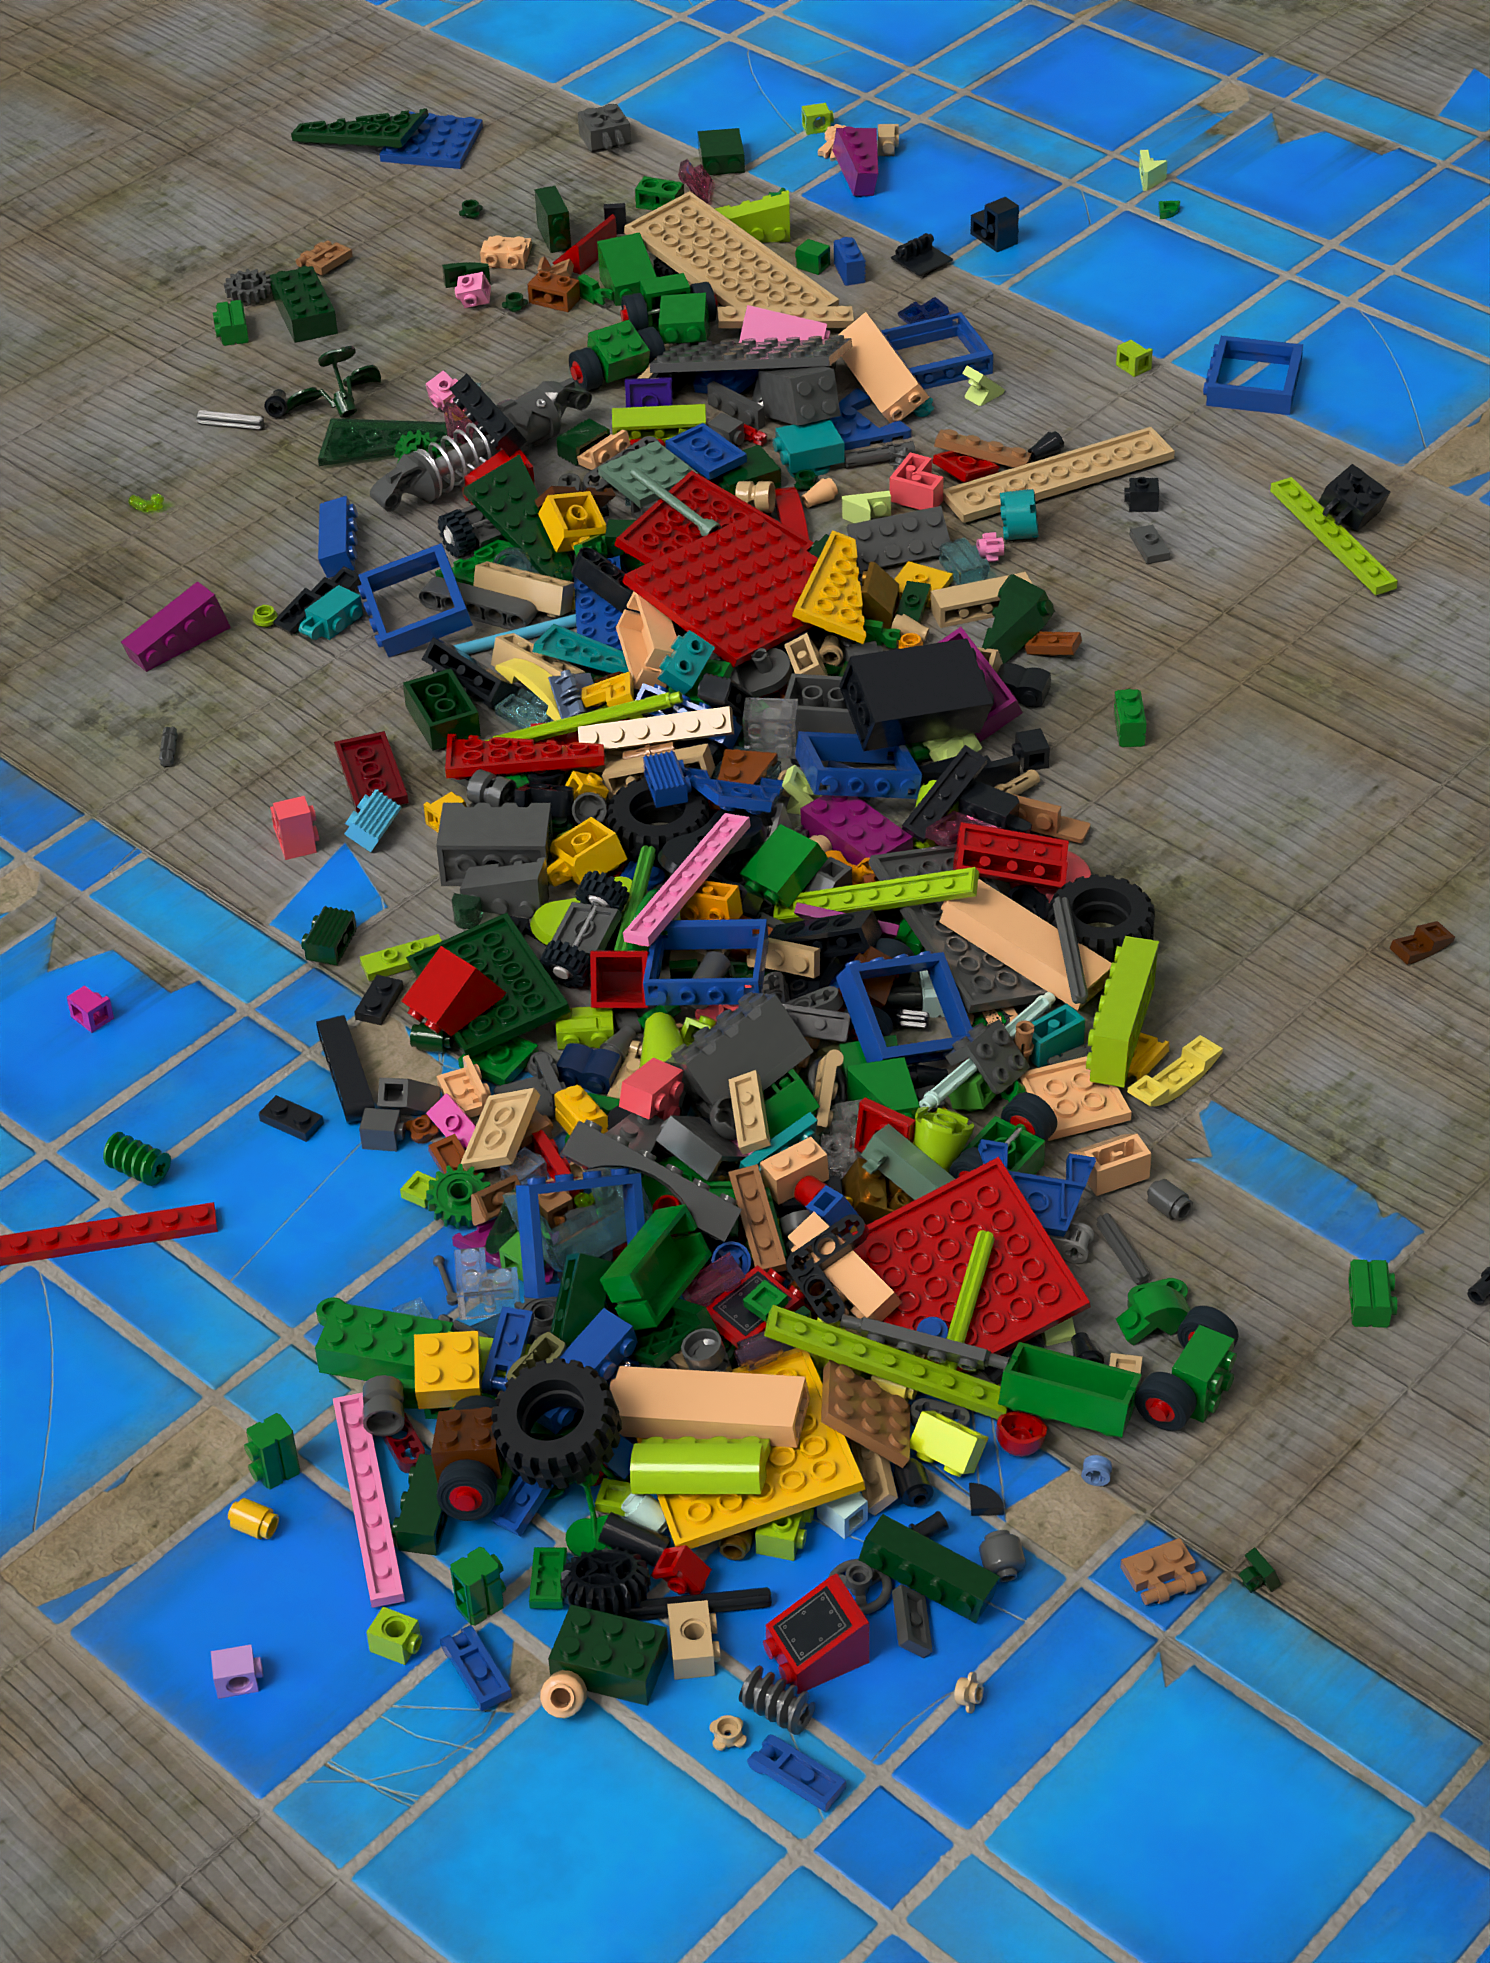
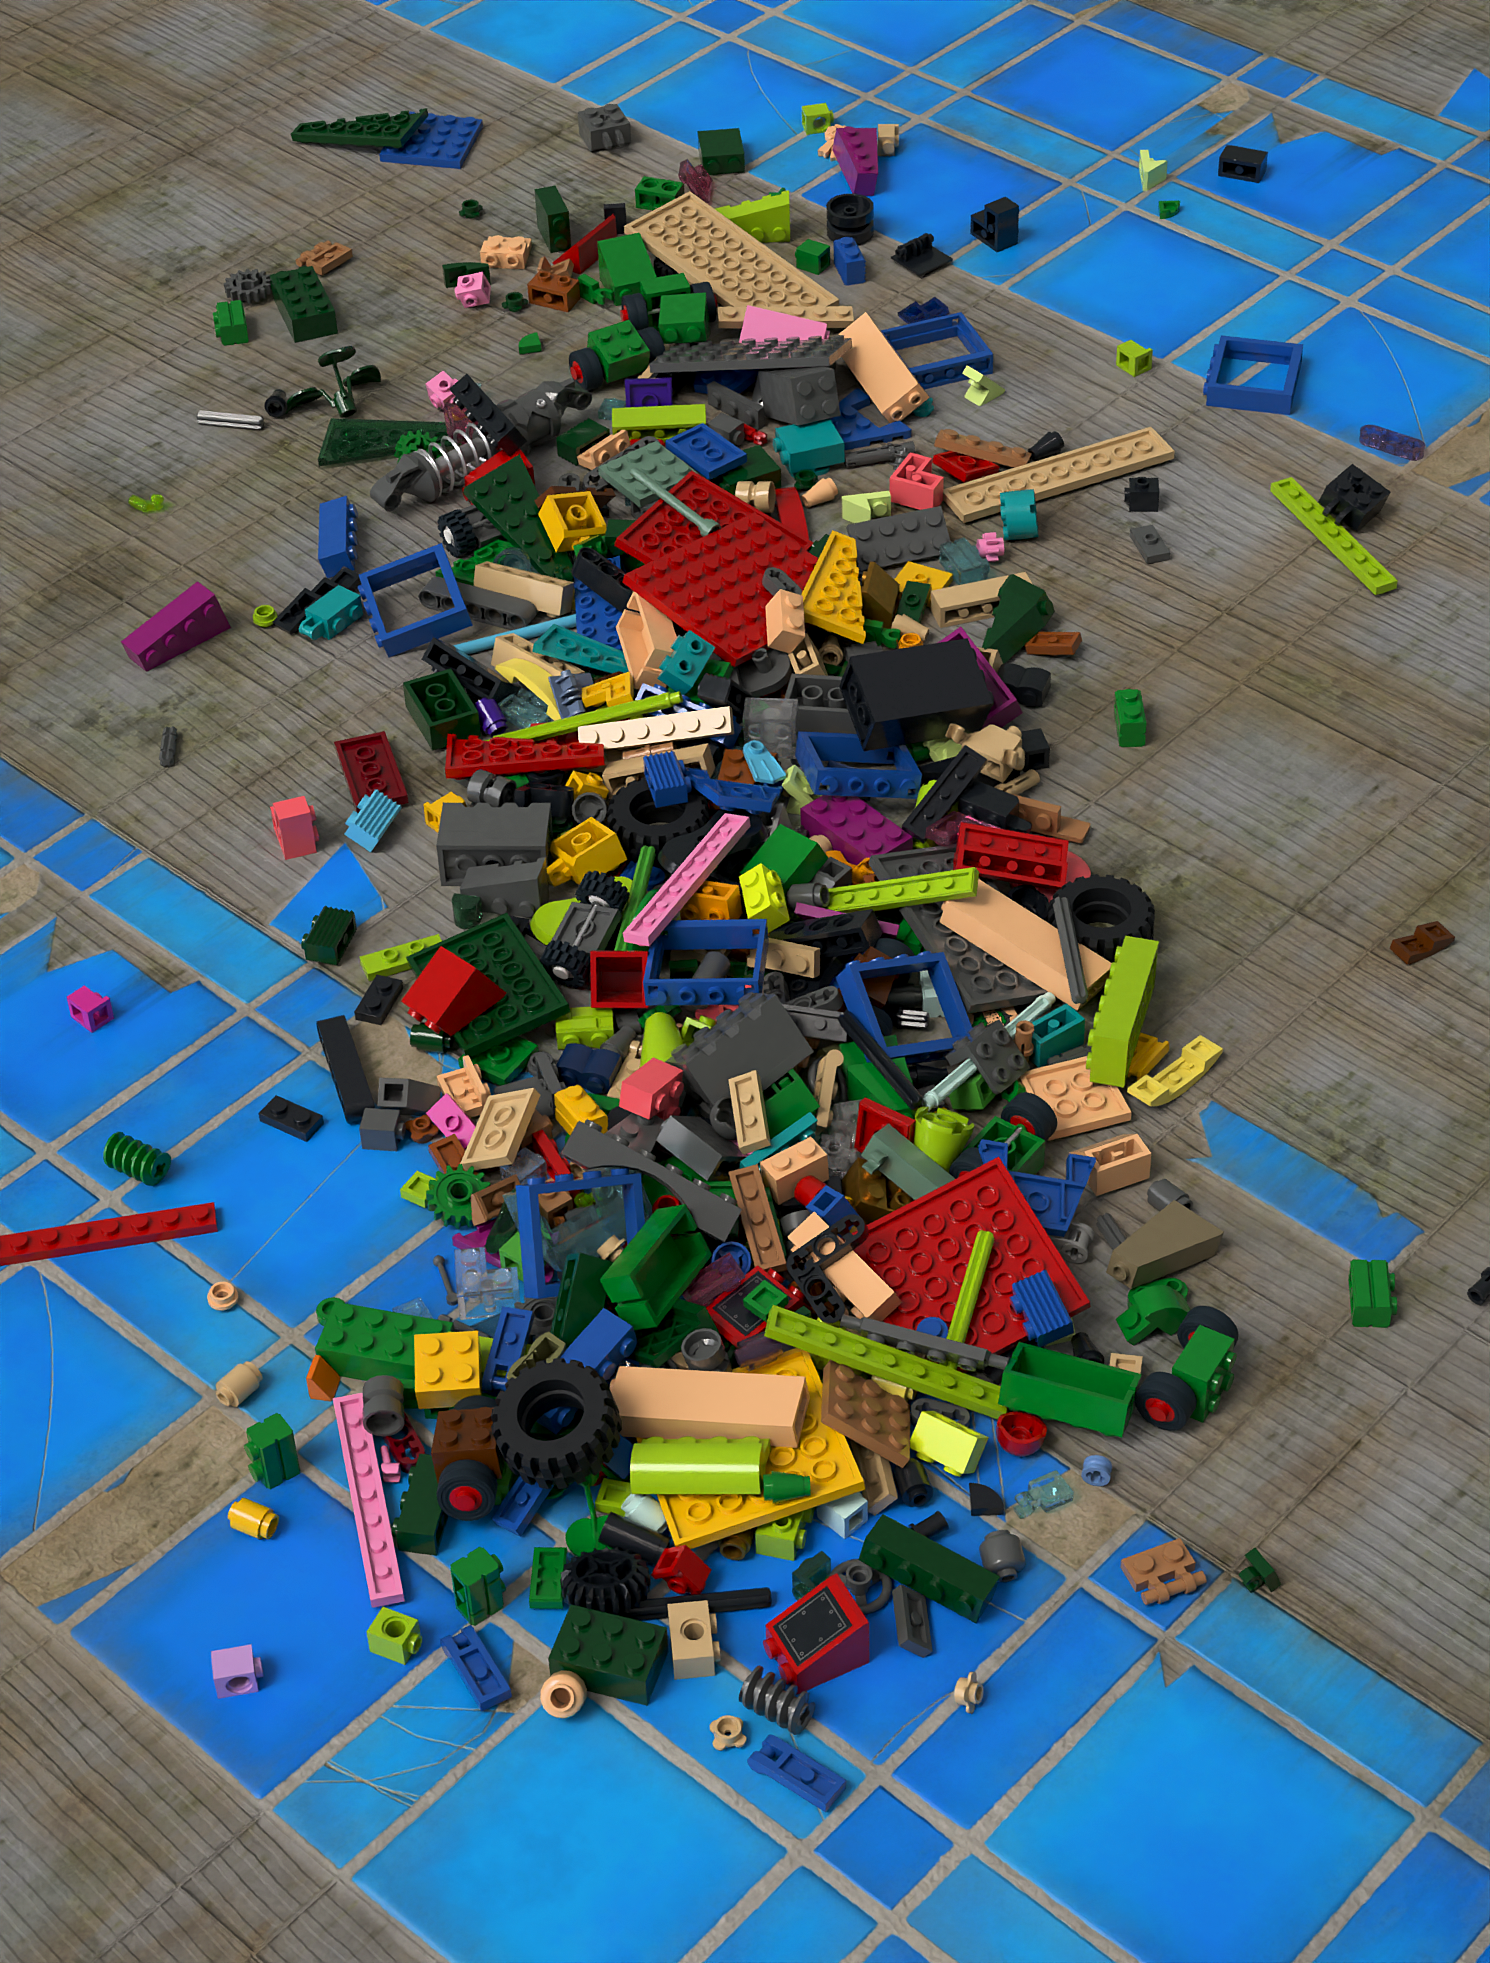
(222, 1296): none -> light nougat plate
(238, 1384): none -> tan brick
(322, 1380): none -> orange slope
(390, 1470): none -> bright pink hand
(491, 717): none -> dark purple brick
(529, 344): none -> green tile
(605, 409): none -> clear light blue plate
(611, 1248): none -> tan plate
(762, 764): none -> medium azure piece
(764, 896): none -> neon yellow brick
(776, 579): none -> dark grey beam
(785, 621): none -> light nougat brick
(785, 1486): none -> green cone
(809, 894): none -> dark grey brick
(810, 1574): none -> clear green bracket
(850, 217): none -> black wheel
(881, 1060): none -> black axle
(998, 746): none -> tan torso
(1042, 1309): none -> blue brick
(1045, 1491): none -> clear light blue plate
(1164, 1245): none -> dark tan slope
(1242, 163): none -> black brick
(1403, 445): none -> clear purple beam

